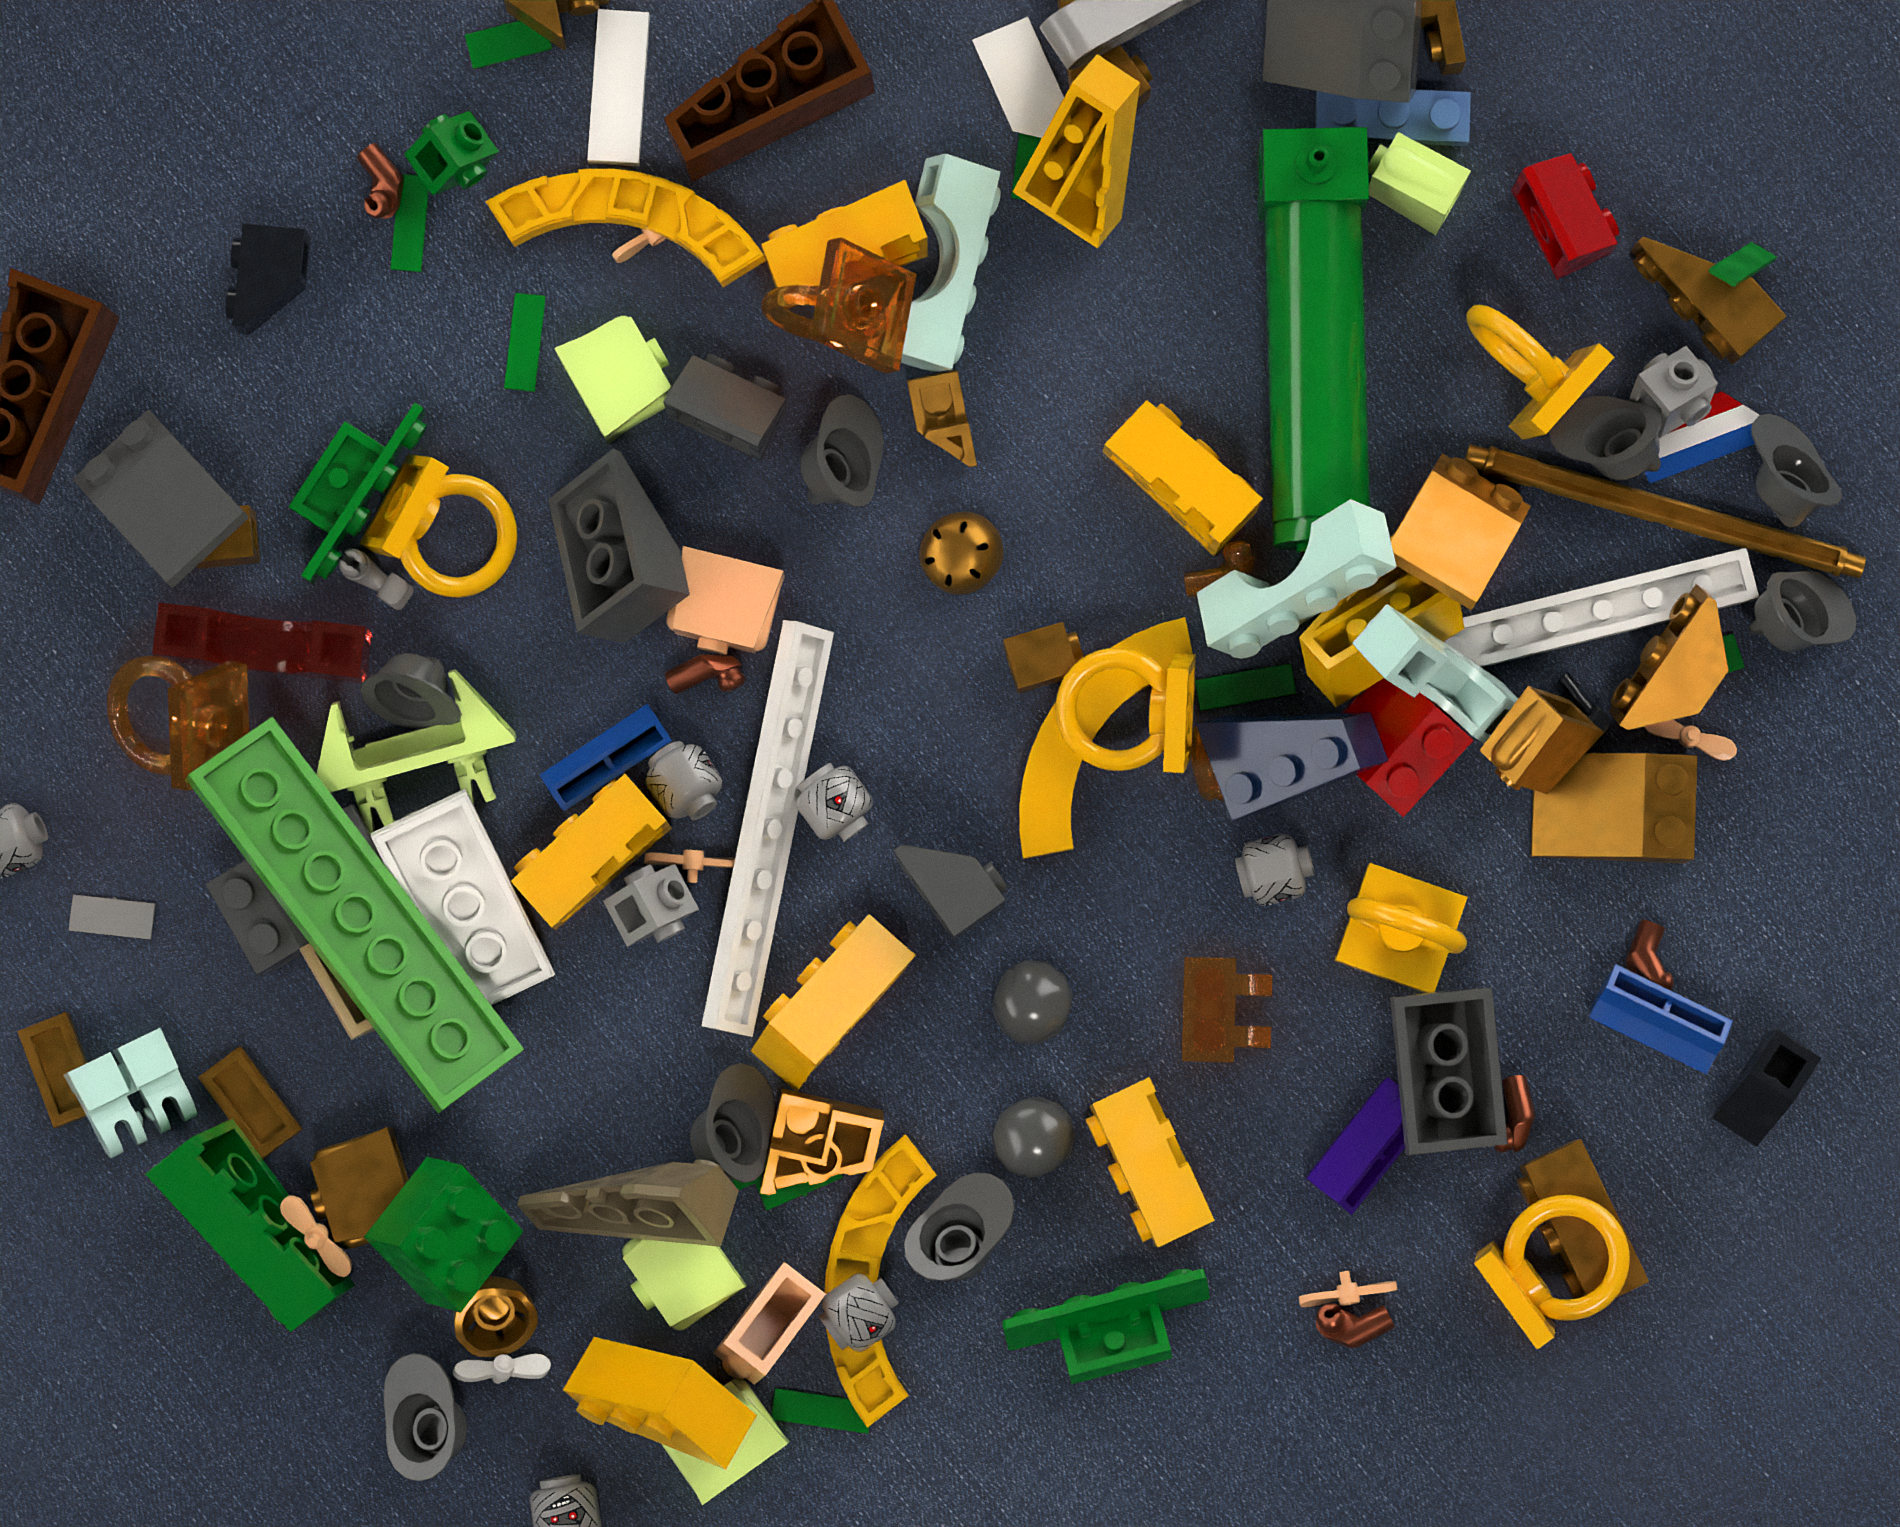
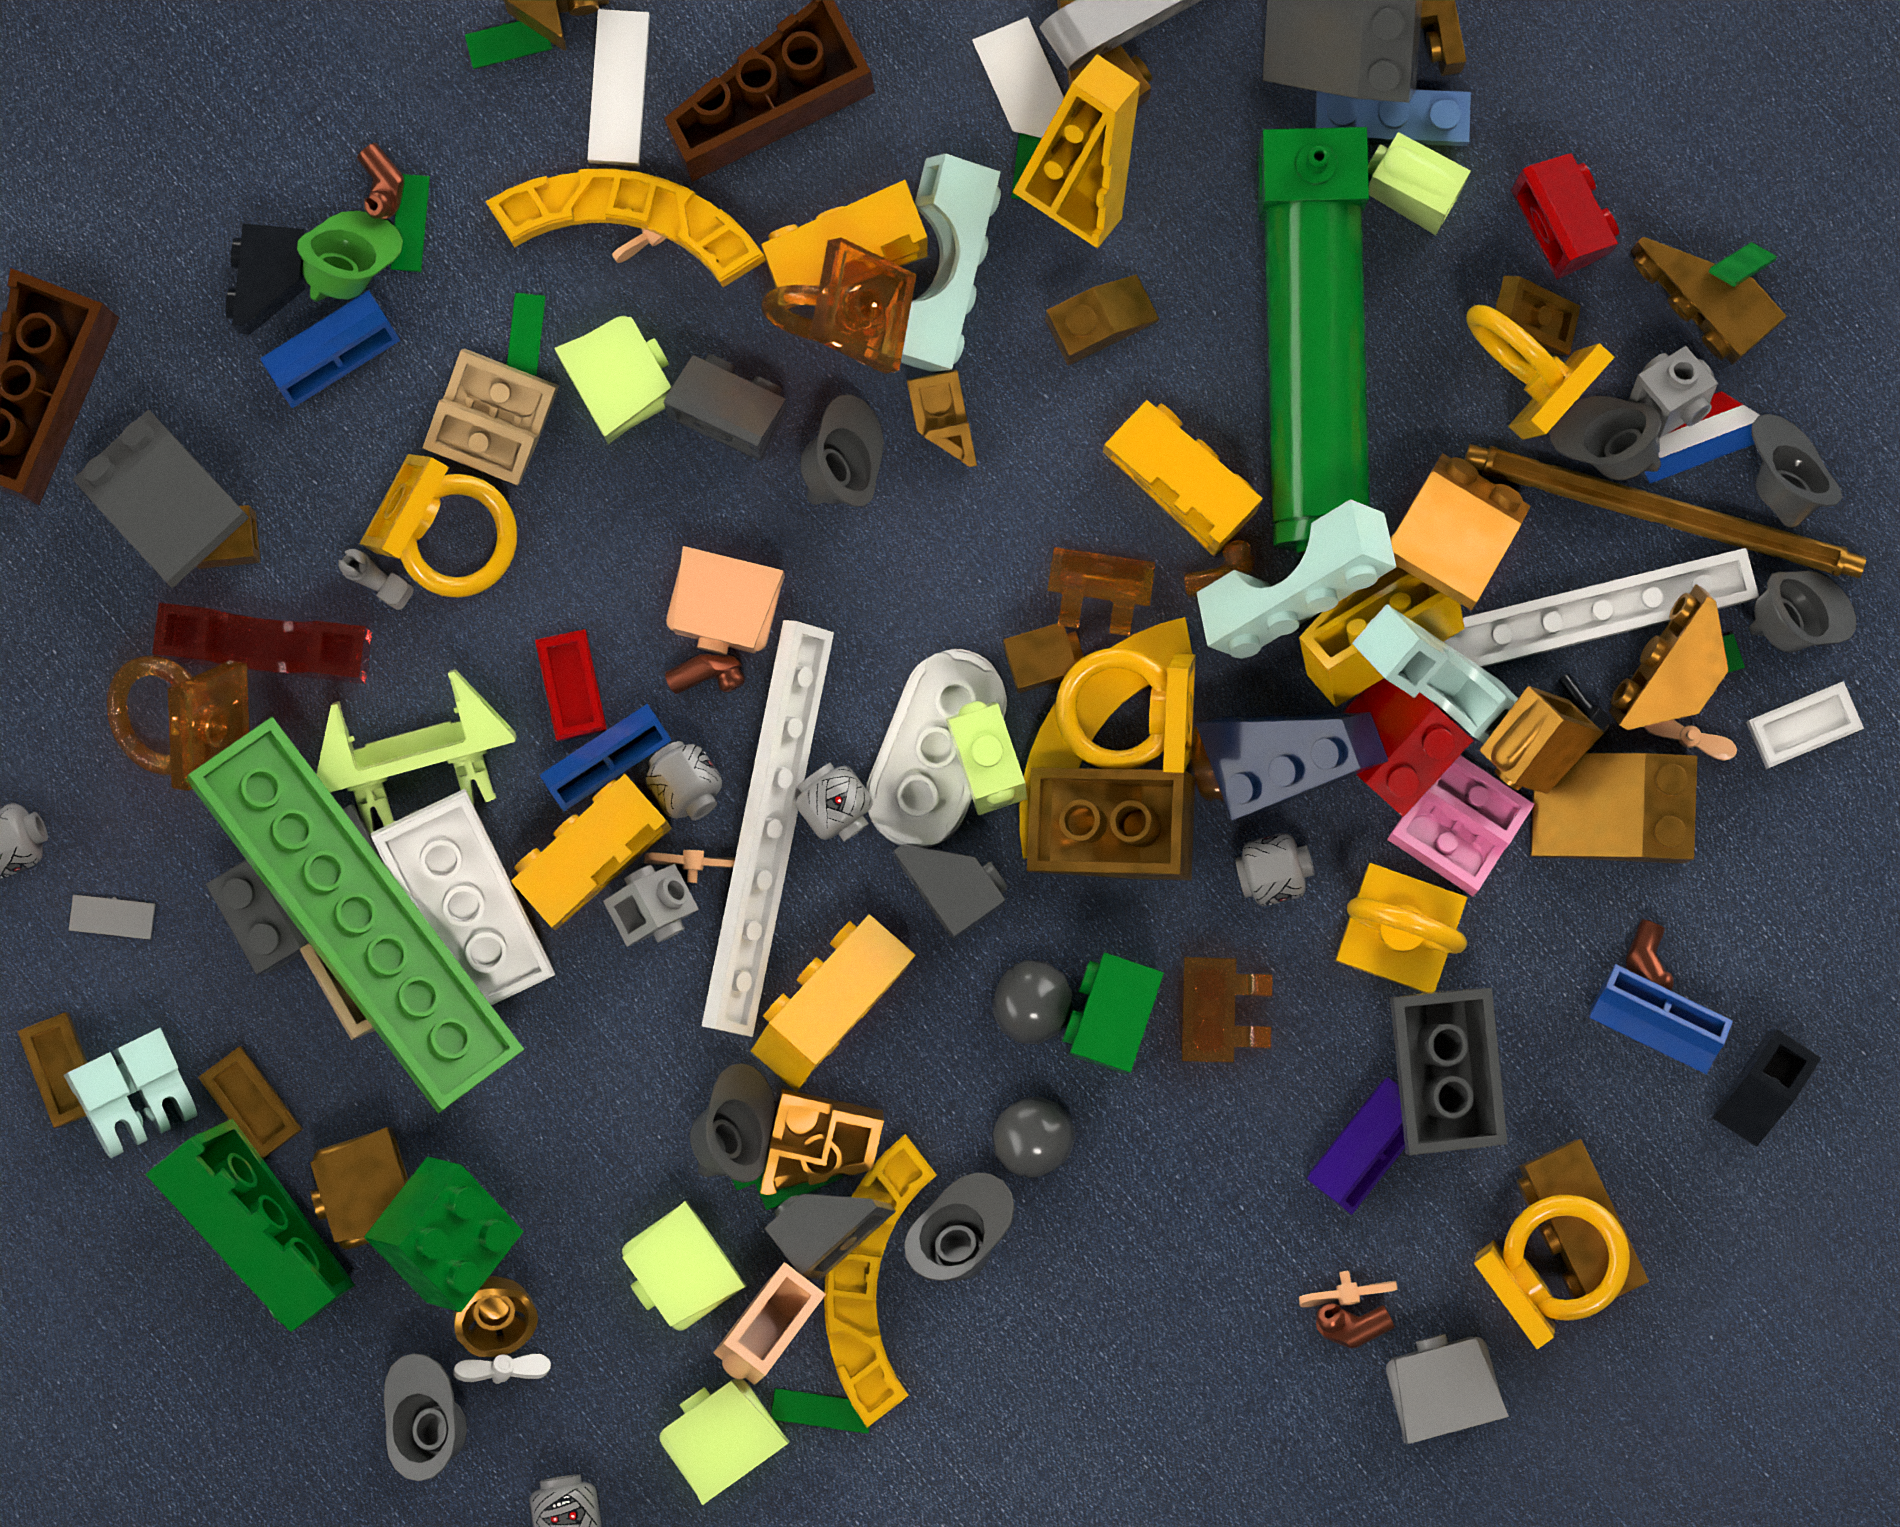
(316, 1235): light nougat piece -> none
(330, 349): none -> blue piece
(344, 483): green bracket -> none
(347, 254): none -> bright green piece
(411, 692): dark grey piece -> none
(451, 153): green brick -> none
(490, 416): none -> tan slope
(571, 685): none -> red tile
(615, 552): dark grey slope -> none
(650, 1203): dark tan wedge -> none
(660, 1400): yellow wedge -> none
(824, 1229): none -> dark grey slope
(859, 1312): light grey head -> none
(917, 773): none -> white tile
(958, 552): pearl gold helmet -> none
(987, 756): none -> yellowish green torso
(1100, 317): none -> pearl gold slope
(1101, 577): none -> clear orange plate
(1110, 1329): green bracket -> none
(1111, 823): none -> pearl gold slope
(1113, 1013): none -> green brick
(1149, 1164): yellow wedge -> none
(1245, 687): green window -> none
(1444, 1387): none -> light grey torso
(1462, 824): none -> bright pink slope
(1520, 1113): copper arm -> none
(1540, 313): none -> pearl gold slope
(1804, 725): none -> white tile

